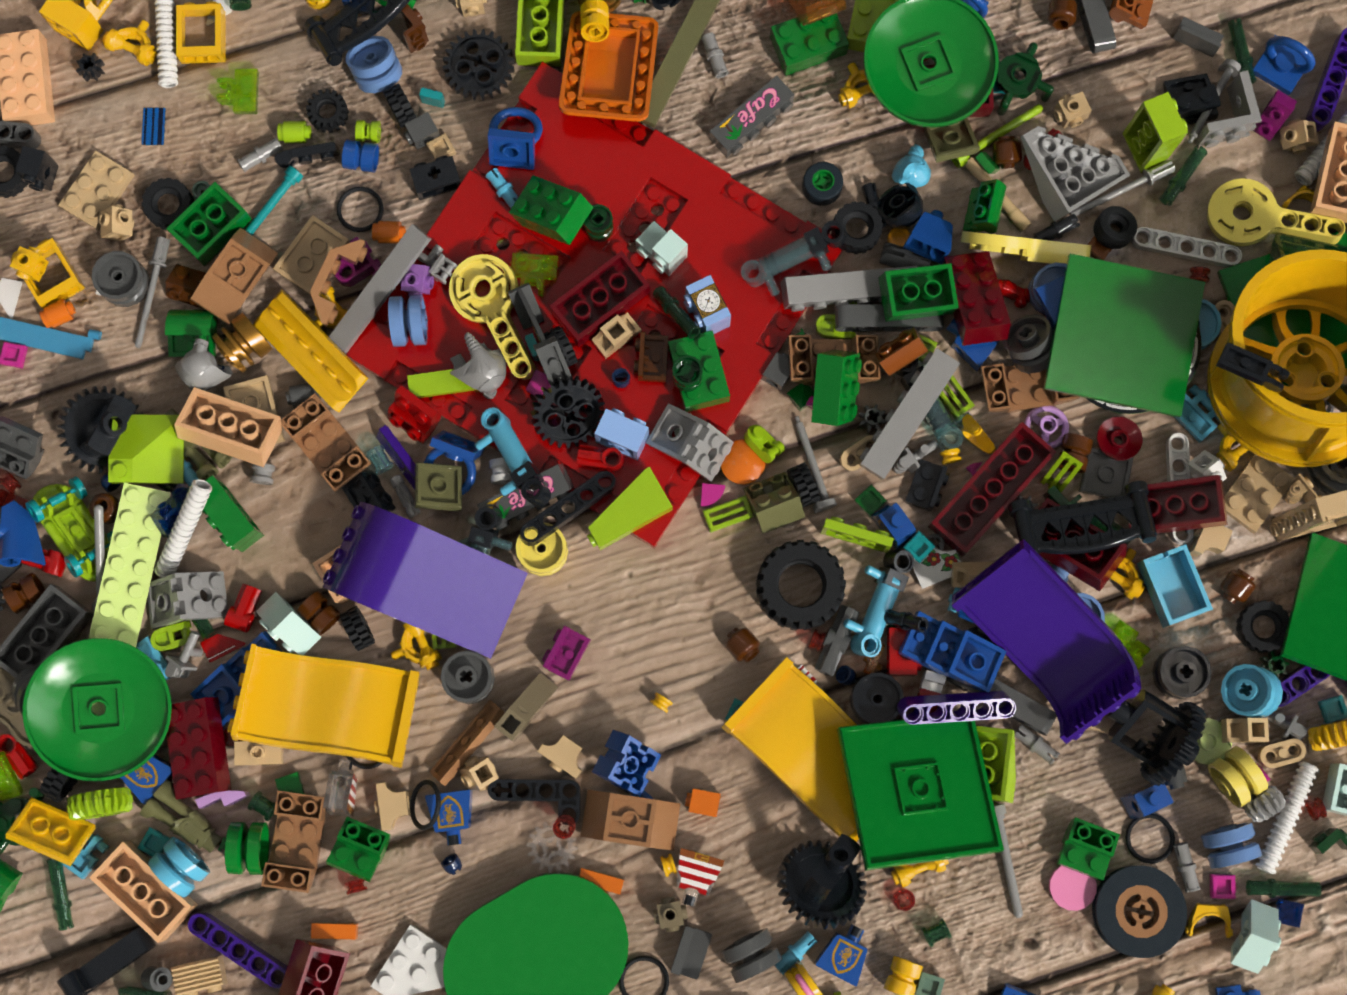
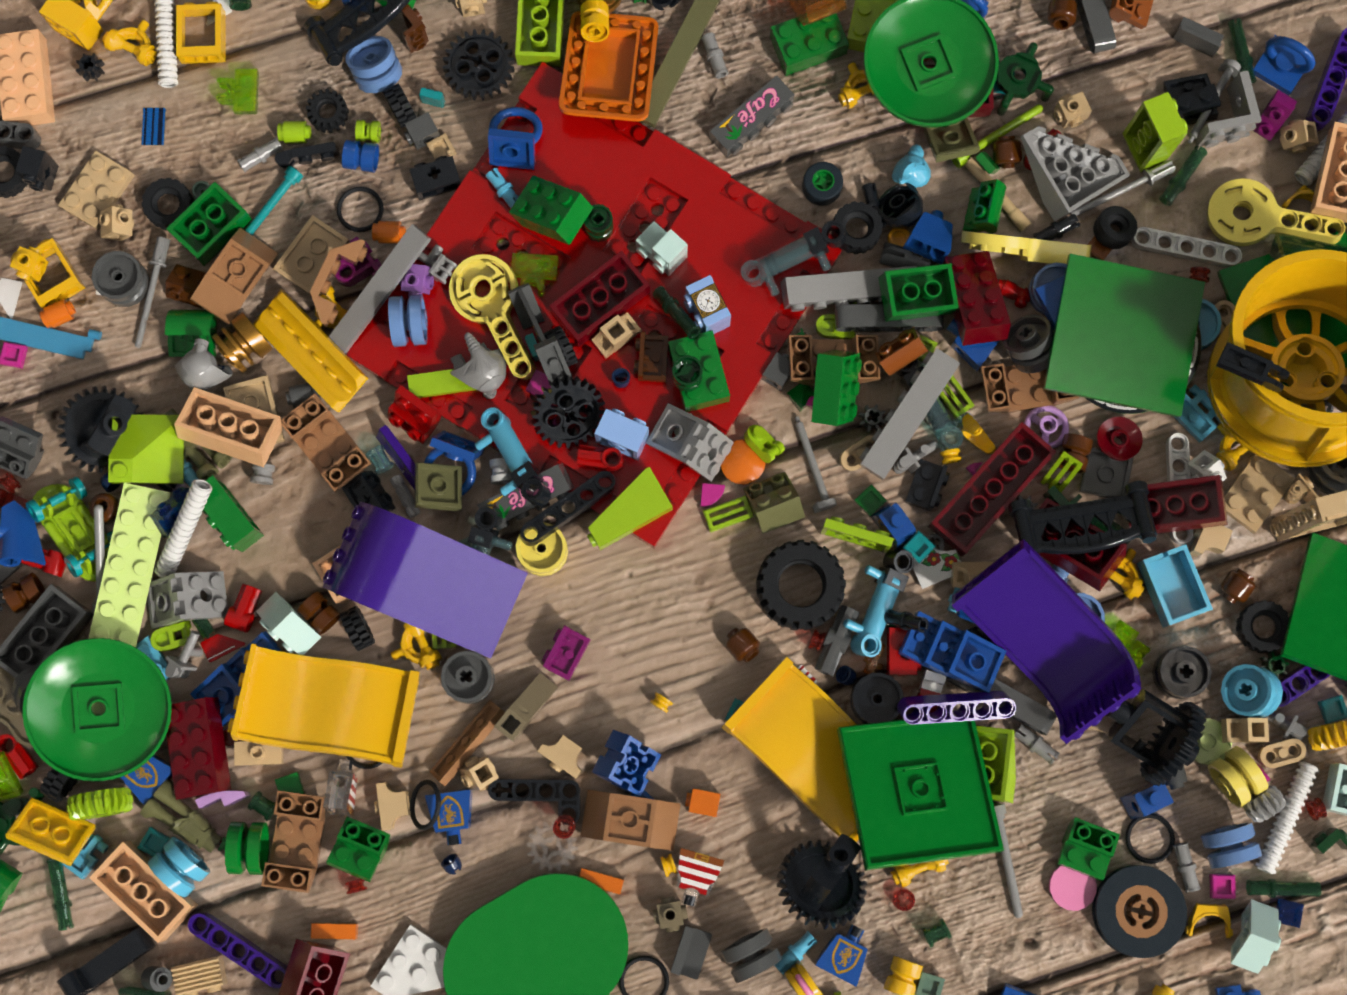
(804, 484): black tyre -> none

